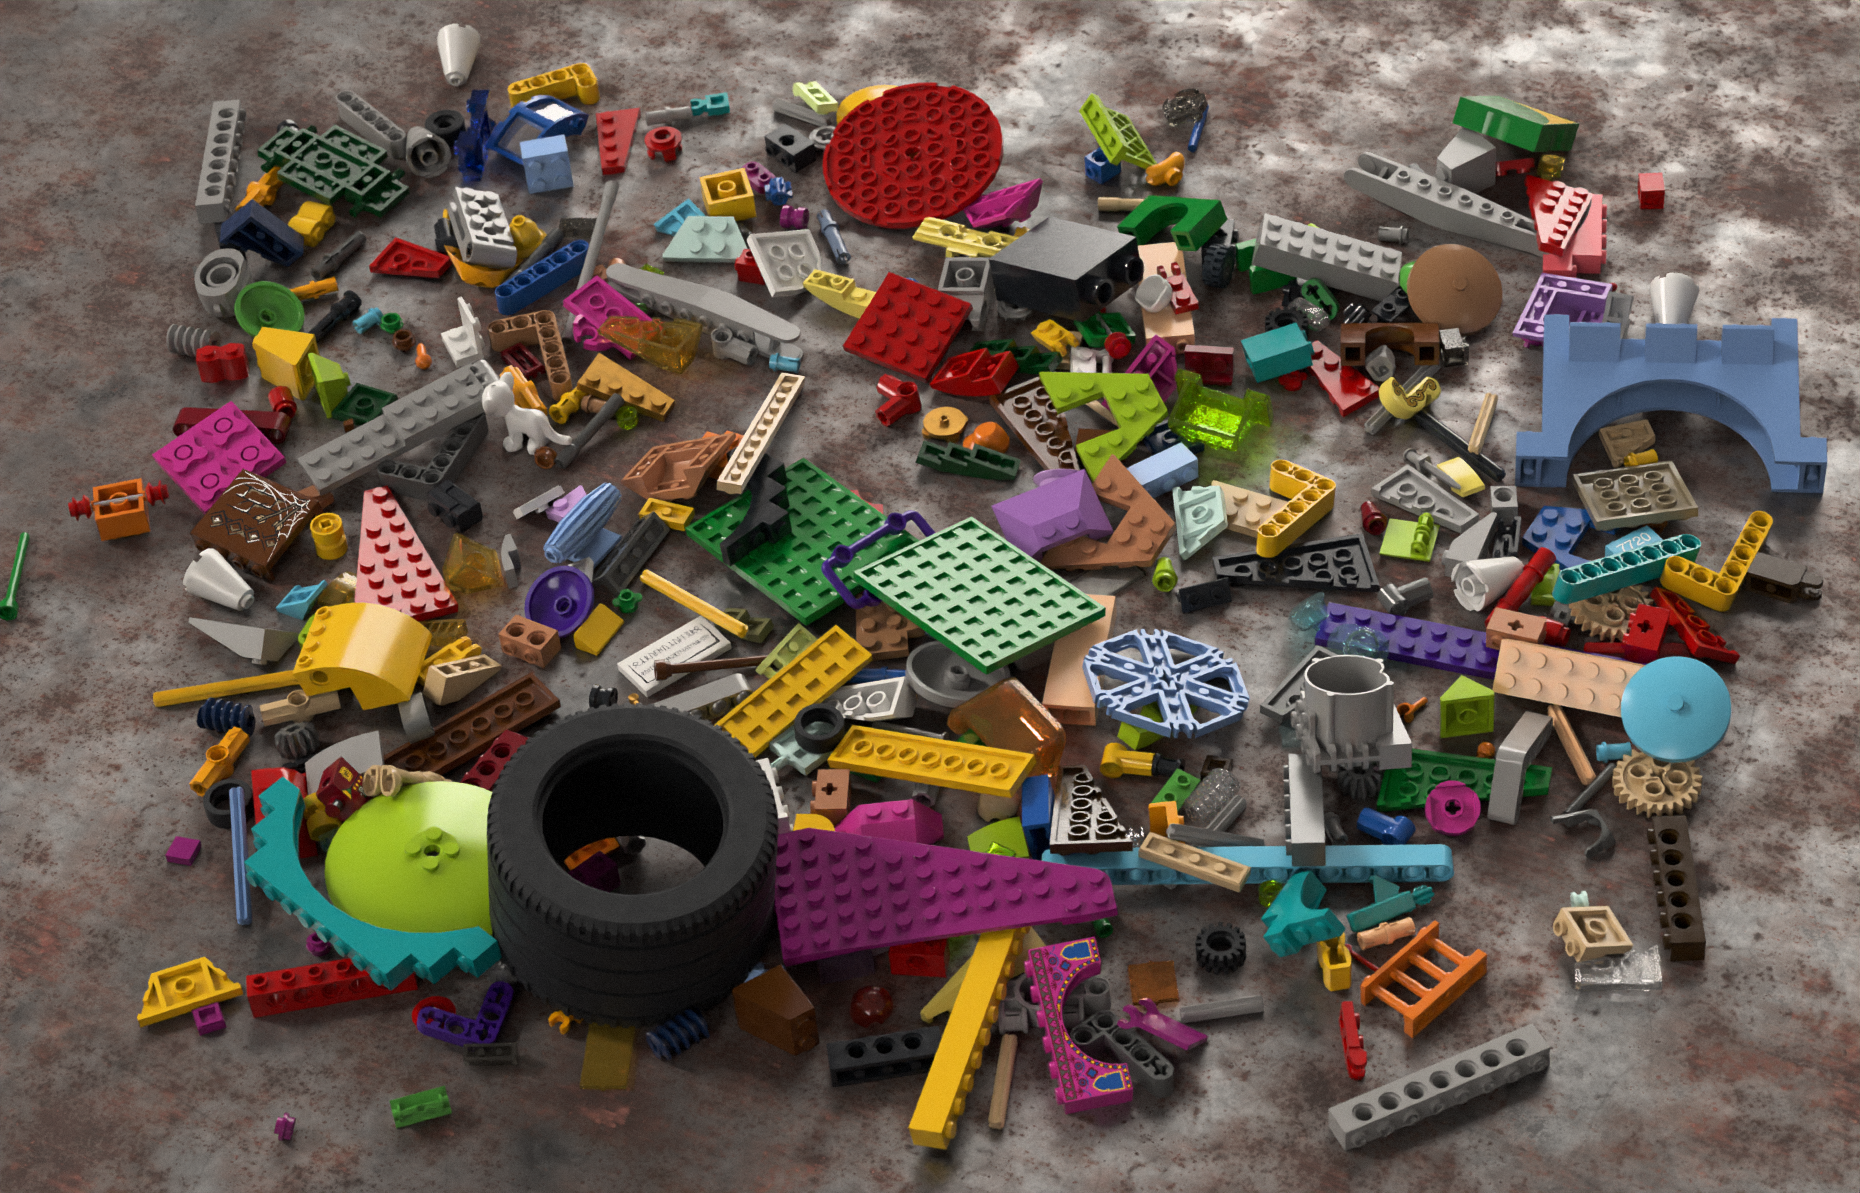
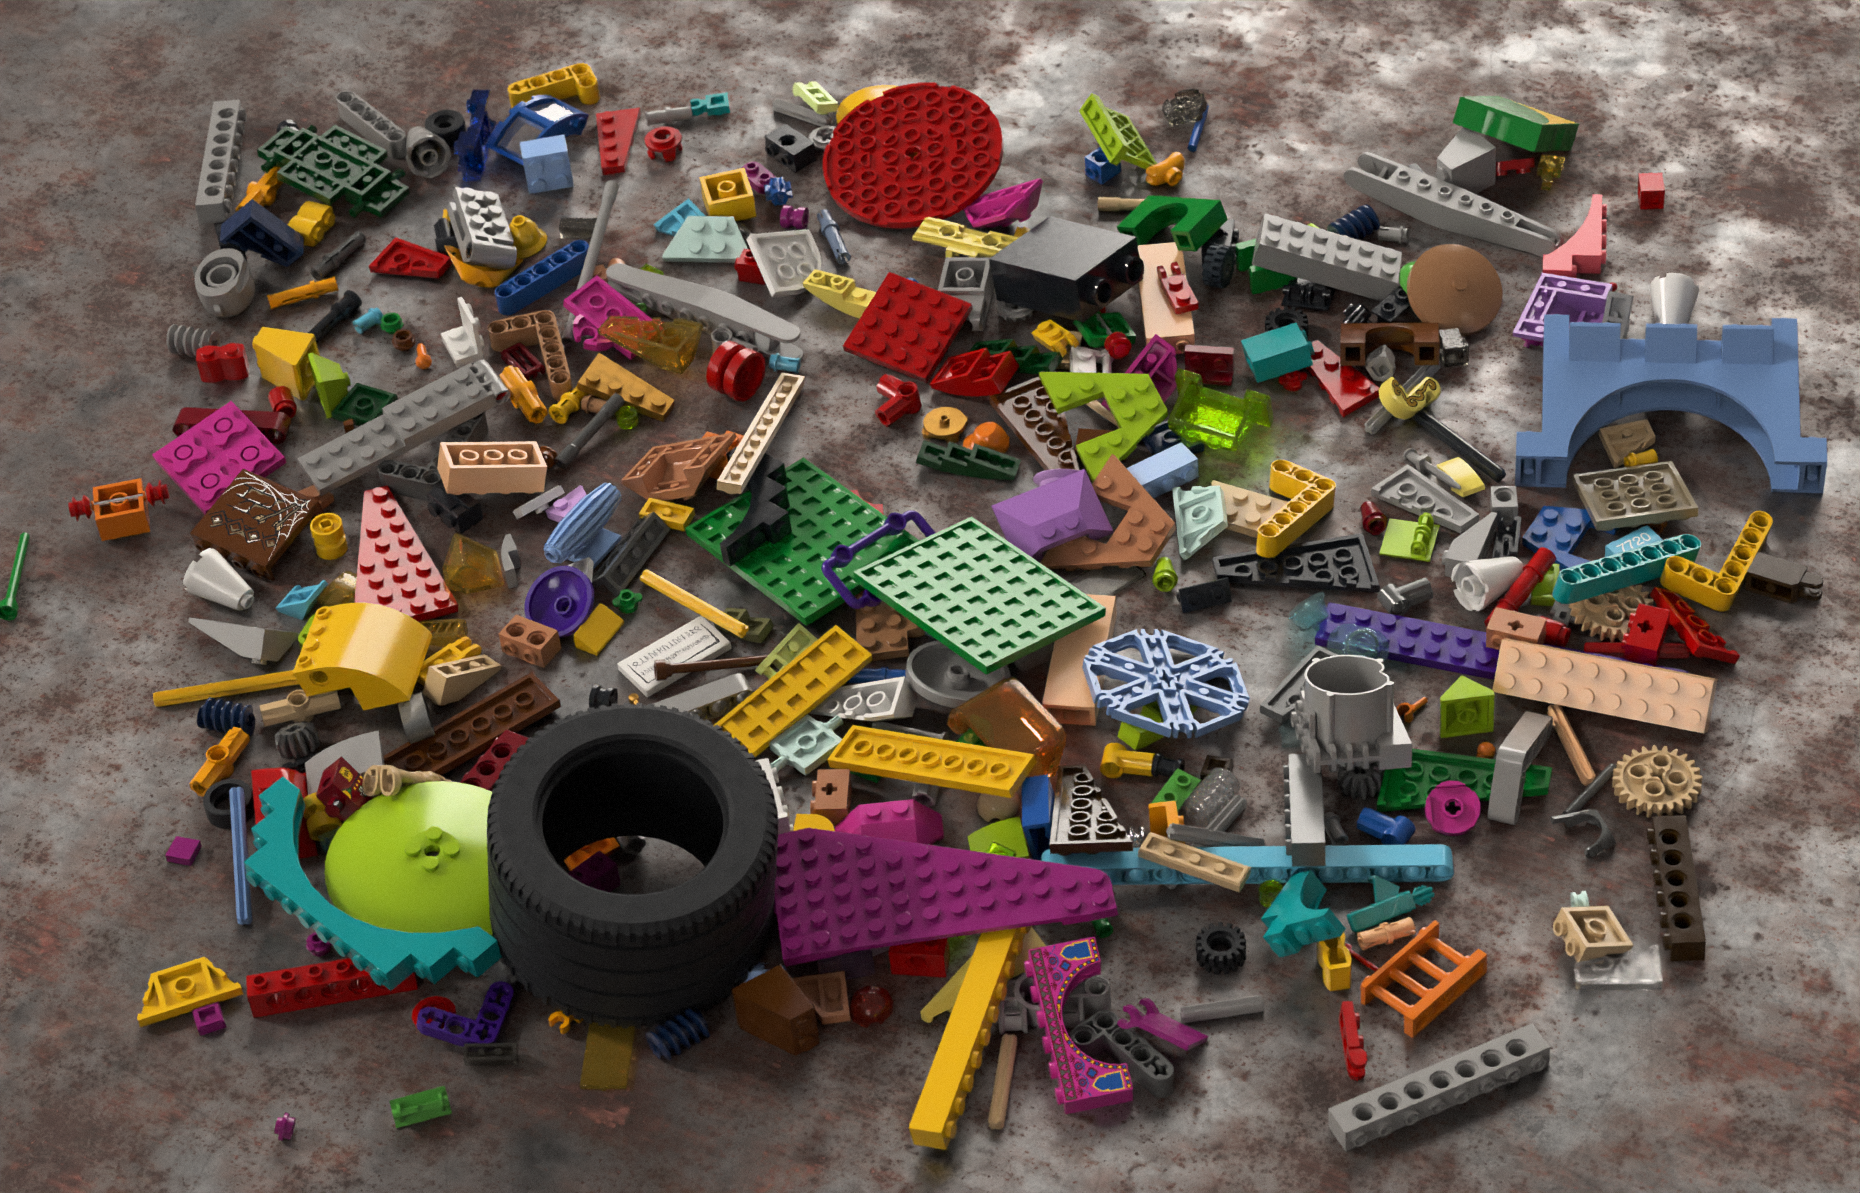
(268, 302): bright green dish -> none
(457, 52): white cone -> none
(491, 467): none -> light nougat brick
(499, 402): white animal -> none
(541, 251): dark grey piece -> none
(735, 371): none -> red wheel
(819, 713): black tyre -> none
(827, 995): none -> nougat wing
(883, 1056): black brick -> none
(1154, 293): white hair -> none
(1154, 982): clear orange piece -> none
(1316, 316): clear beam -> none
(1324, 294): green beam -> none
(1356, 223): none -> dark blue piece
(1483, 423): tan axle -> none
(1556, 212): wing -> none
(1612, 751): medium azure pin -> none
(1676, 709): medium azure dish -> none

